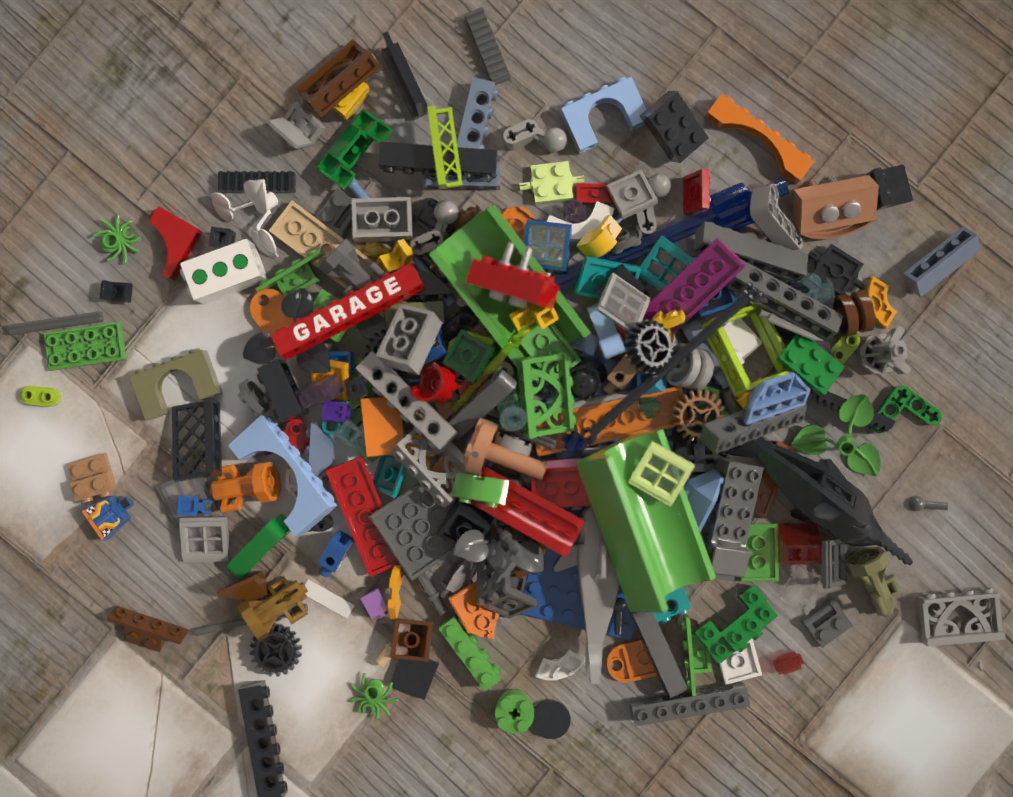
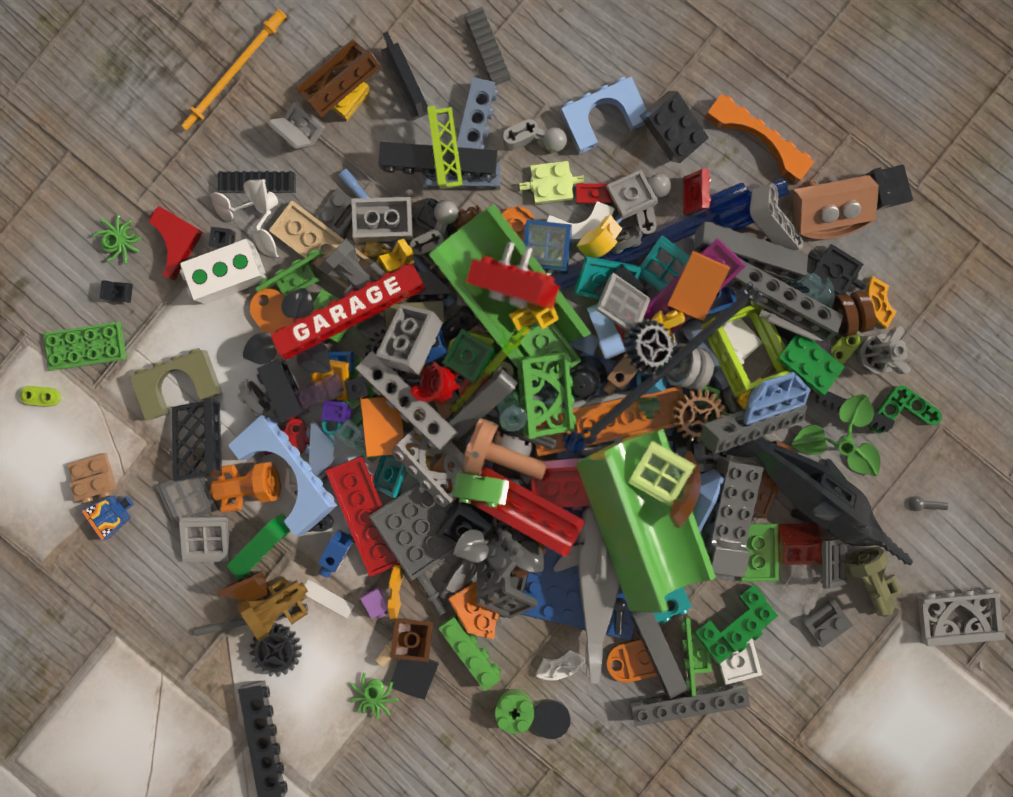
(54, 323): dark grey axle -> none
(145, 629): reddish brown bracket -> none
(190, 505): blue plate -> none
(268, 28): none -> light orange bar
(351, 146): green bracket -> none
(574, 212): gear -> none
(683, 508): none -> reddish brown slope
(698, 286): none -> orange tile
(788, 663): clear red brick -> none
(942, 261): sand blue brick -> none

